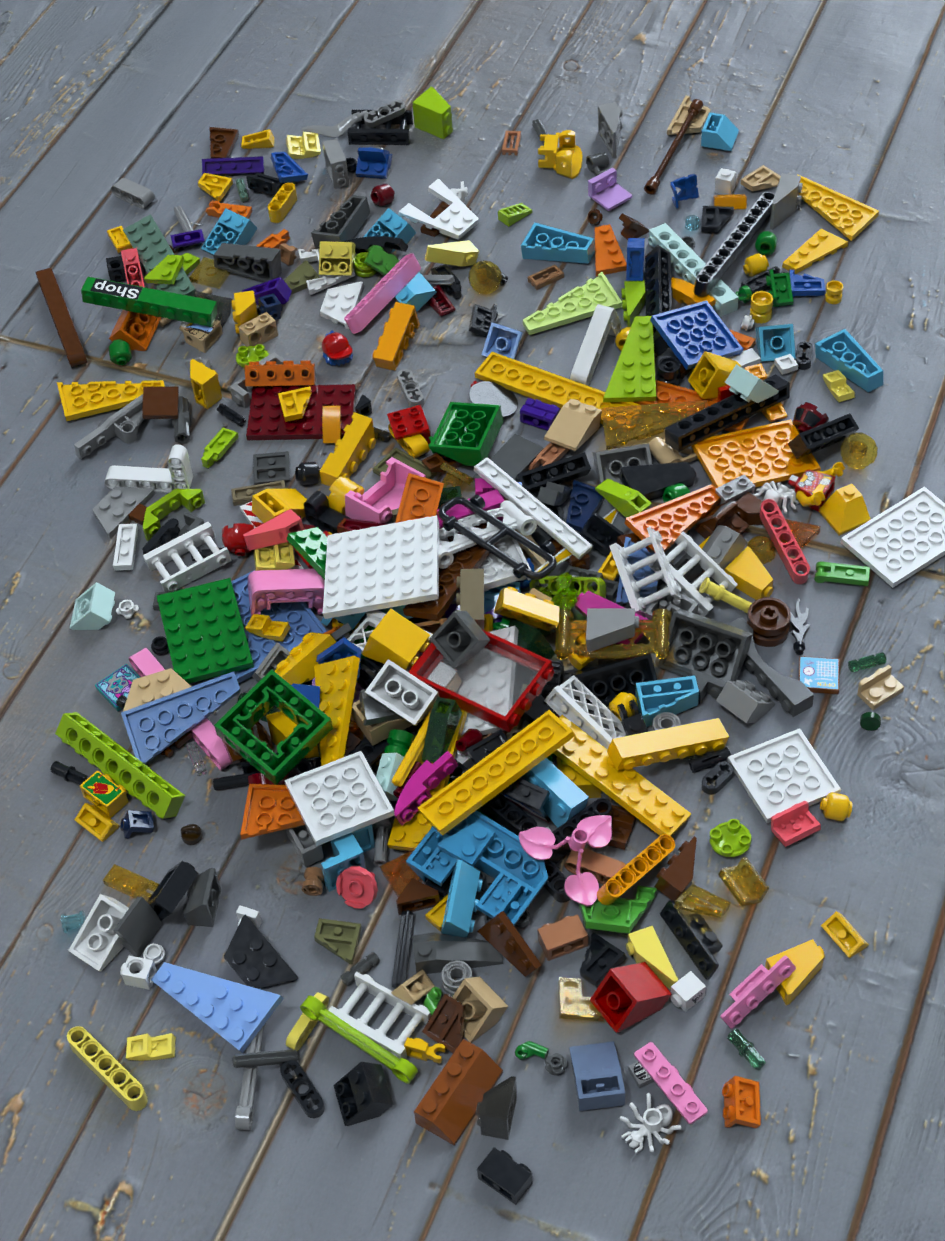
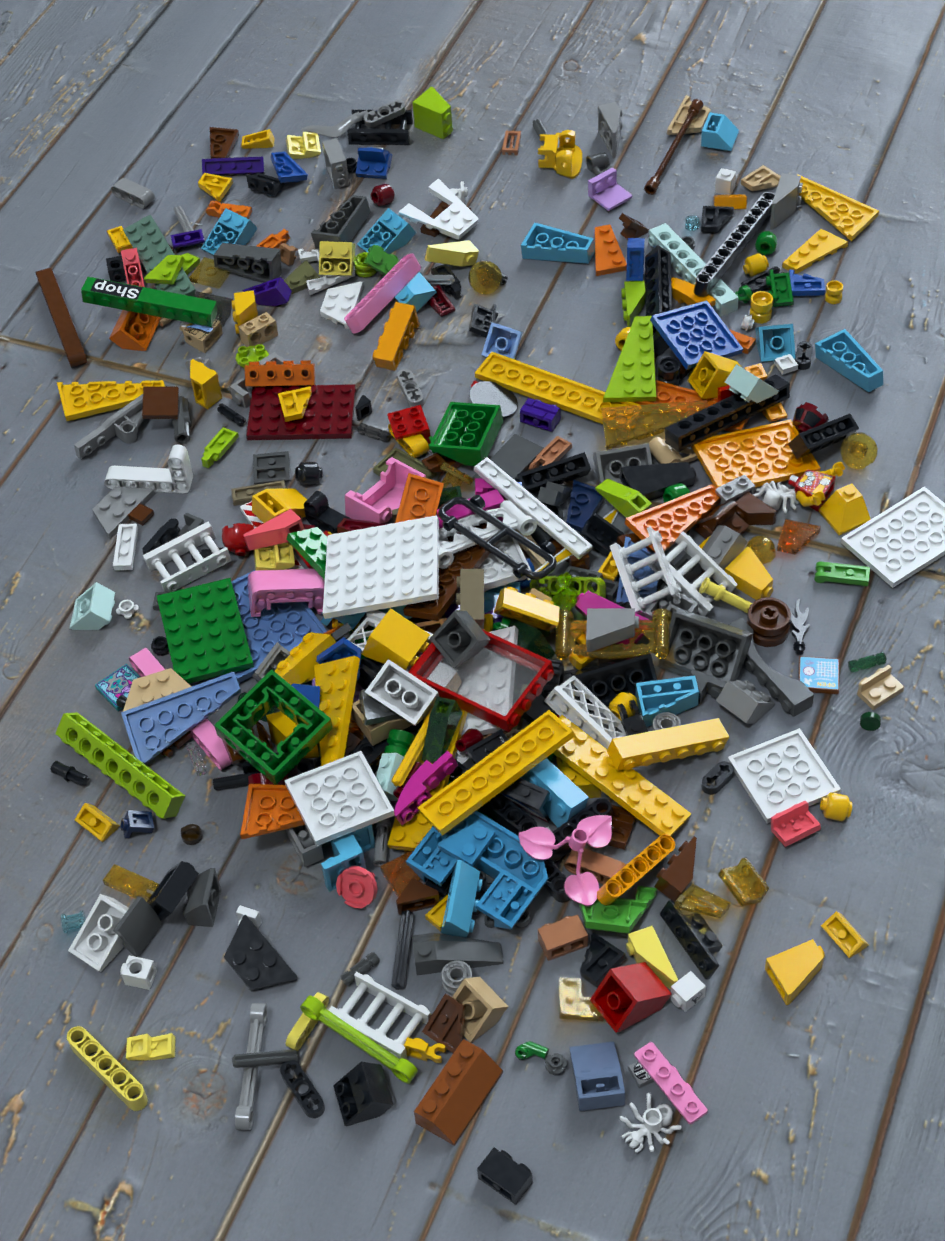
(104, 793): brick -> none
(120, 352): green head -> none
(154, 952): white plate -> none
(189, 498): lime slope -> none
(225, 1006): light blue wing -> none
(242, 190): sand green axle -> none
(264, 627): yellow slope -> none
(270, 305): dark blue brick -> none
(282, 202): yellow beam -> none
(313, 883): medium nougat wheel -> none
(331, 423): light orange slope -> none
(336, 349): red hair -> none
(338, 490): yellow brick -> none
(339, 937): olive wing -> none
(349, 451): yellow wedge -> none
(387, 243): black slope -> none
(414, 988): tan slope -> none
(432, 999): bright green arm -> none
(497, 1109): clear smoke slope -> none
(508, 942): reddish brown wing -> none
(511, 215): lime slope -> none
(548, 277): medium nougat tile -> none
(574, 305): yellowish green wing -> none
(574, 424): tan slope -> none
(591, 214): reddish brown plate -> none
(603, 322): white beam -> none
(688, 189): blue piece -> none
(698, 763): black pin -> none
(730, 838): lime dish -> none
(741, 1102): orange bracket -> none
(746, 1049): clear green axle -> none
(747, 358): white tile -> none
(755, 989): bright pink bracket -> none
(784, 549): coral beam -> none
(838, 386): light yellow slope -> none

